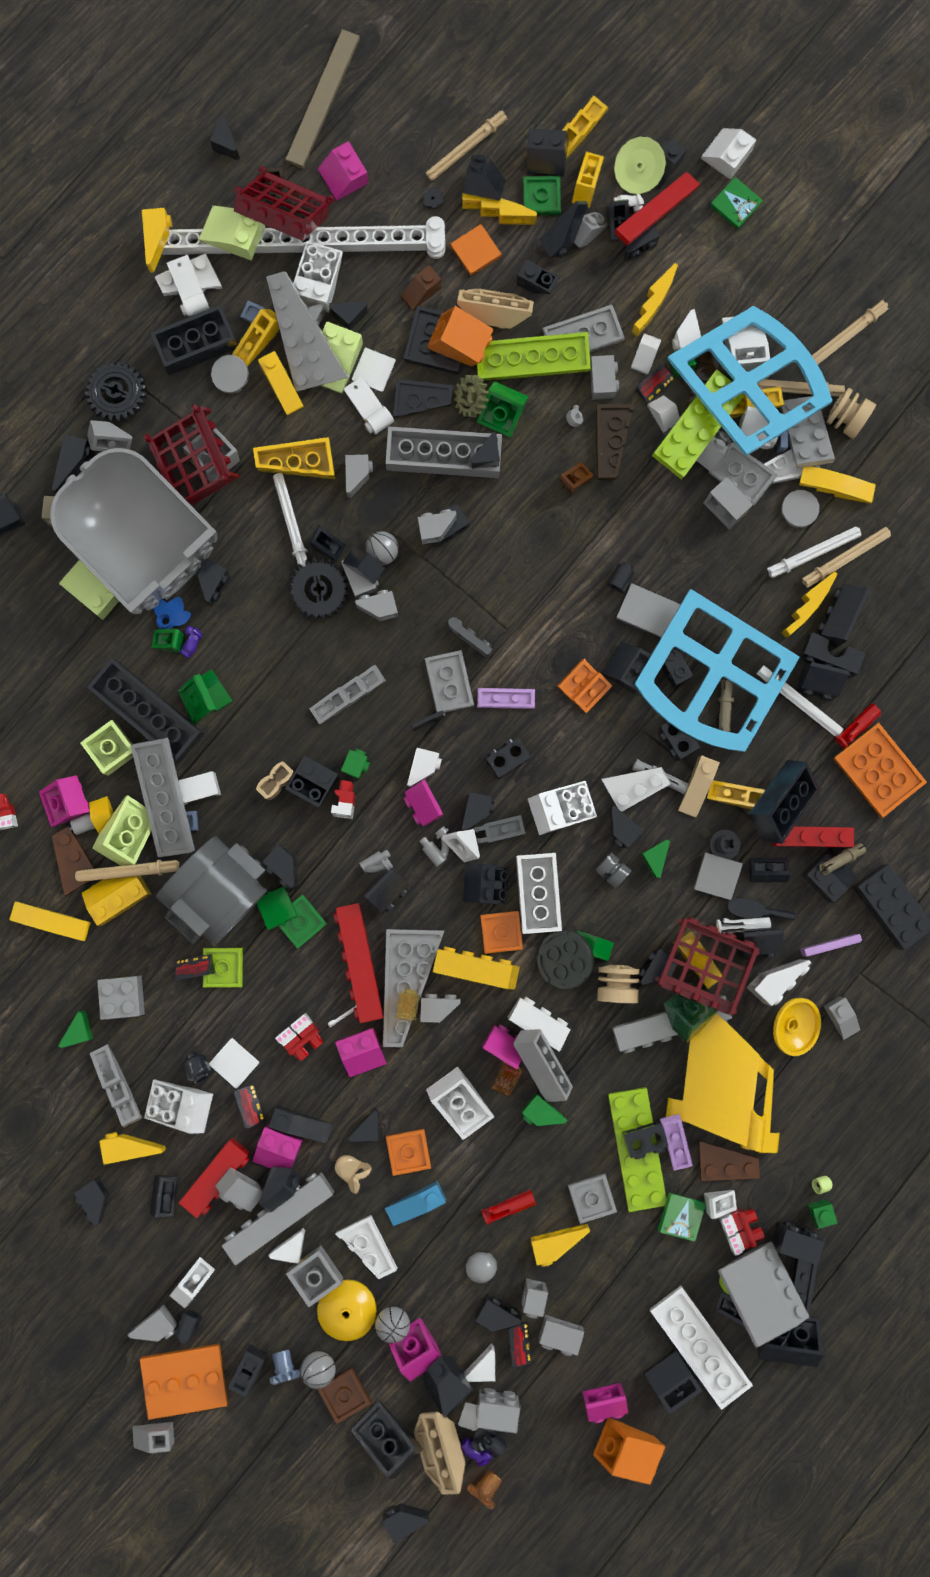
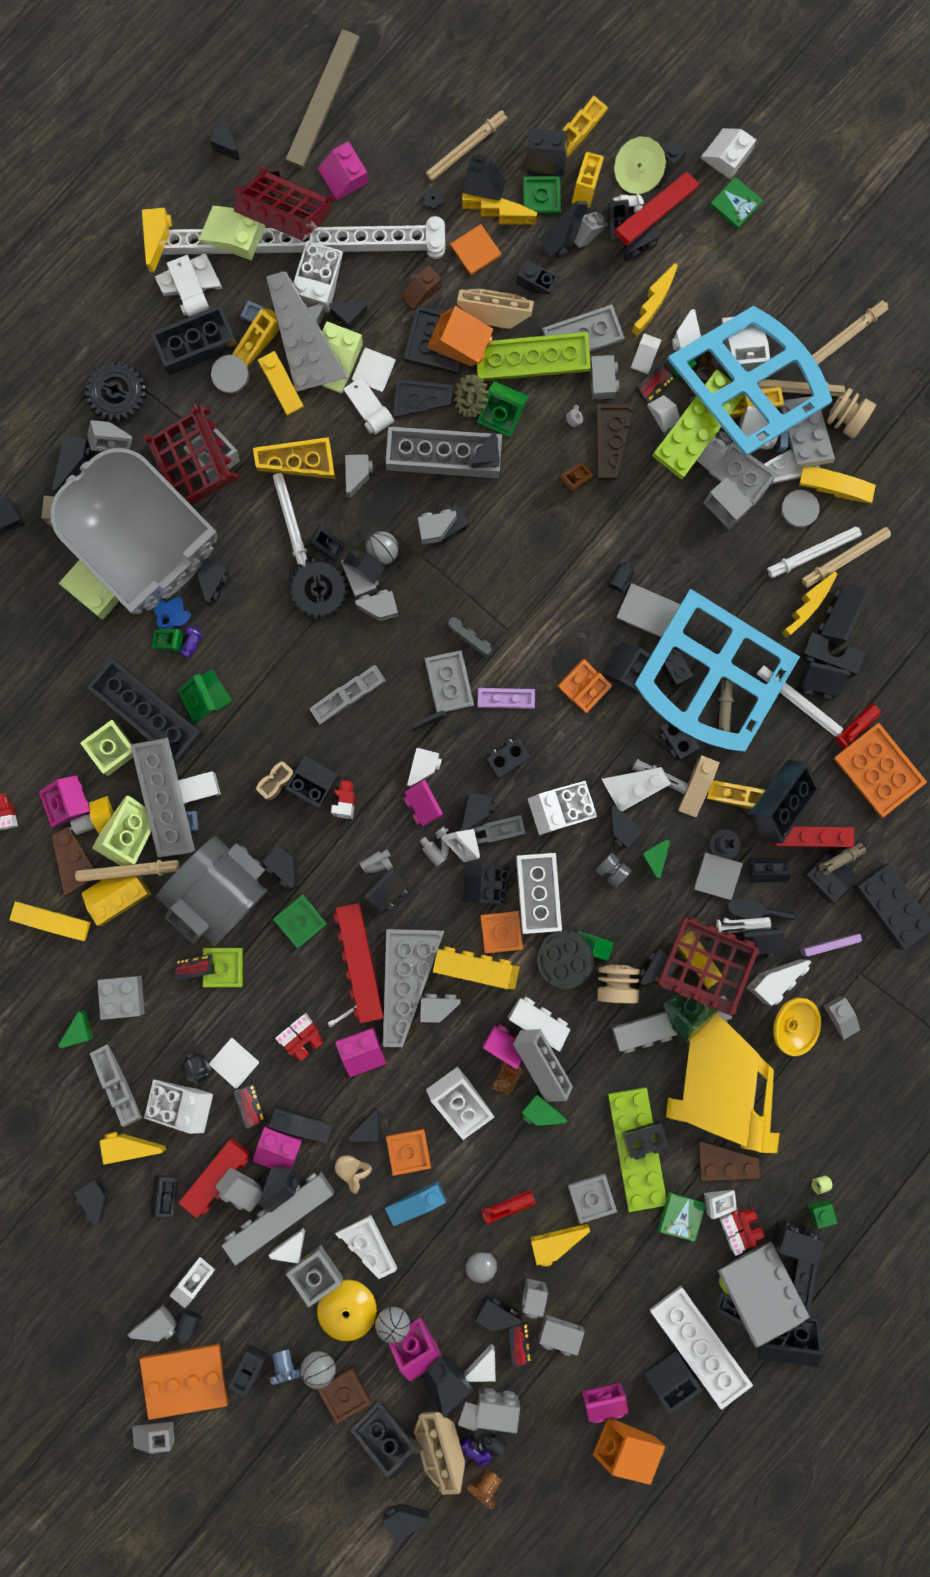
(276, 908): green piece -> none
(356, 763): green brick -> none
(408, 1004): clear yellow slope -> none
(677, 1142): lavender tile -> none

